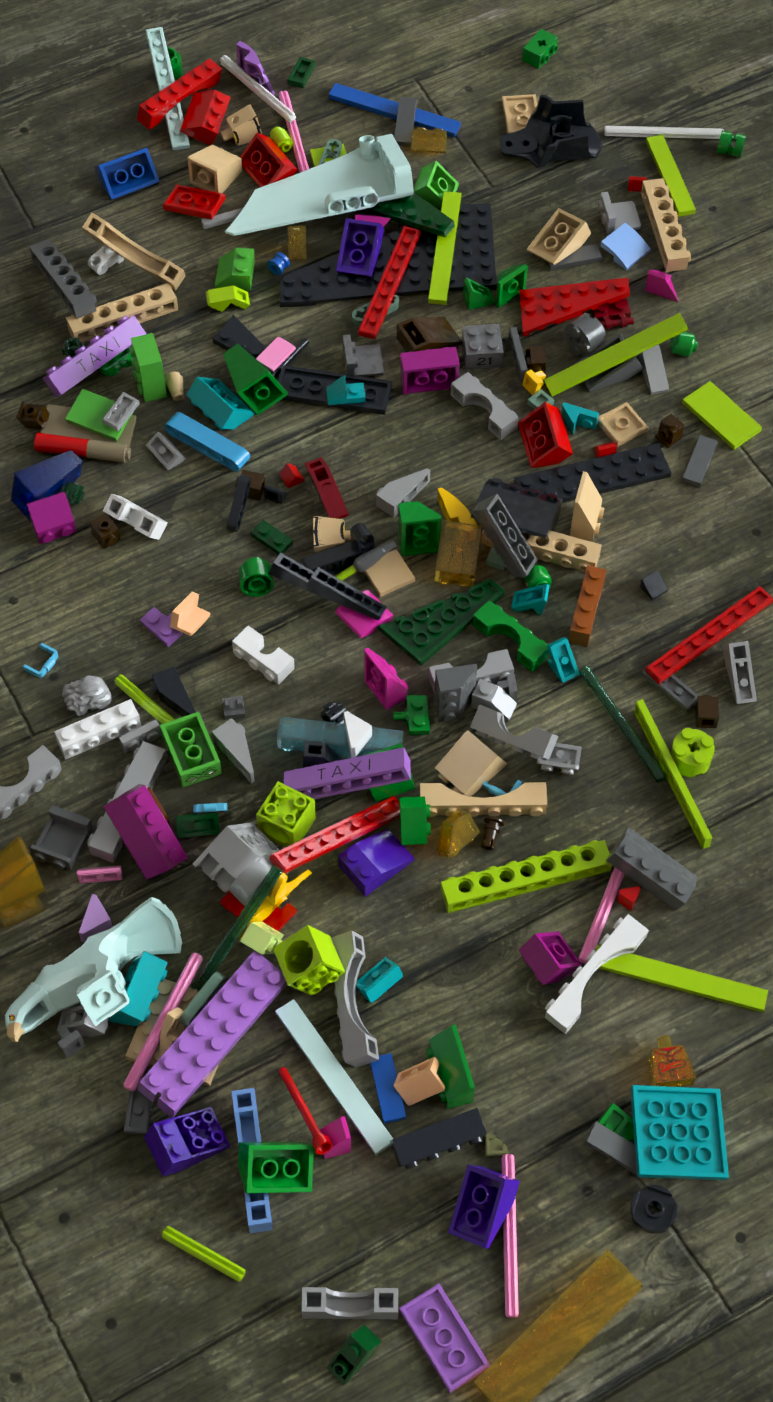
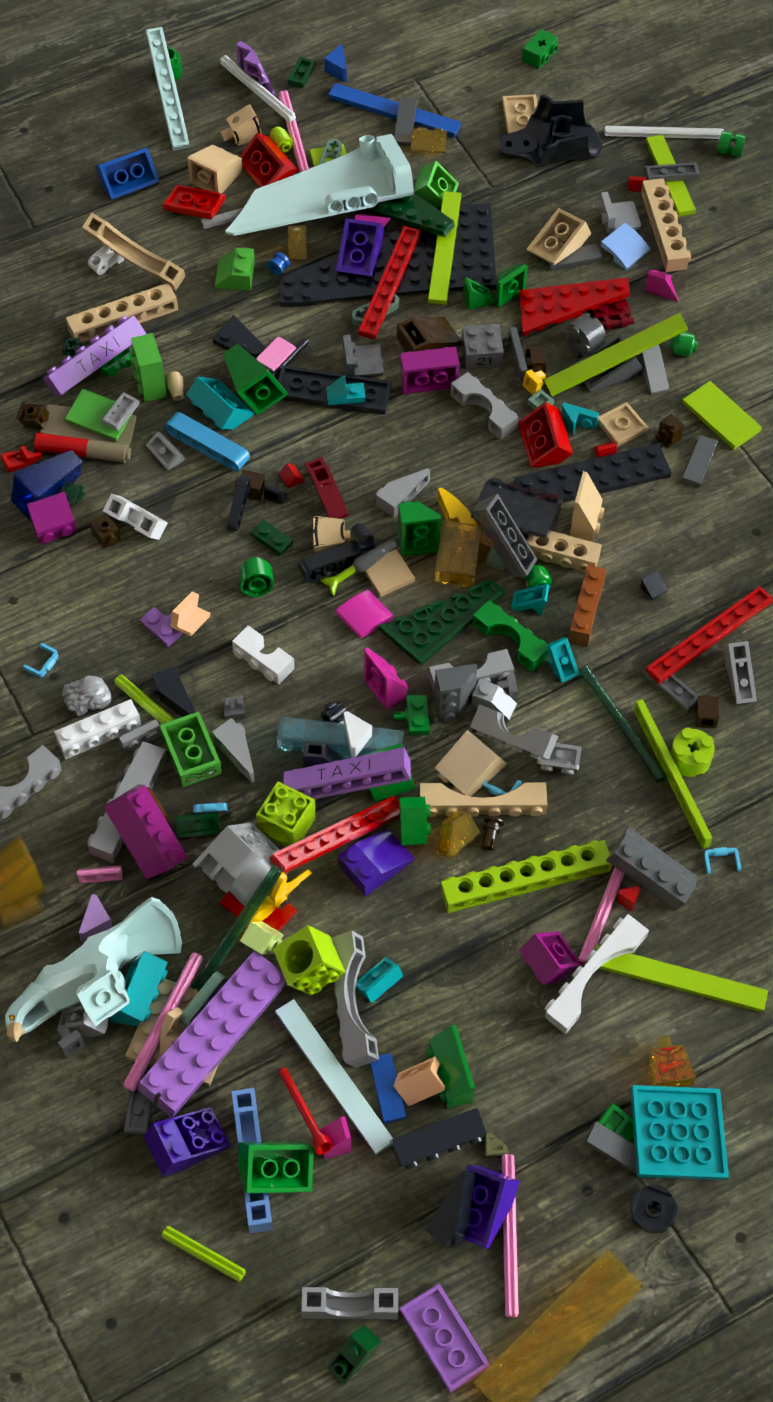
(19, 459): none -> red slope
(62, 838): dark grey panel -> none
(63, 278): dark grey brick -> none
(155, 108): red arch -> none
(205, 115): red slope -> none
(222, 297): lime slope -> none
(326, 586): black slope -> none
(336, 64): none -> blue slope
(453, 1215): none -> black slope
(673, 172): none -> dark grey tile
(723, 851): none -> medium azure piece

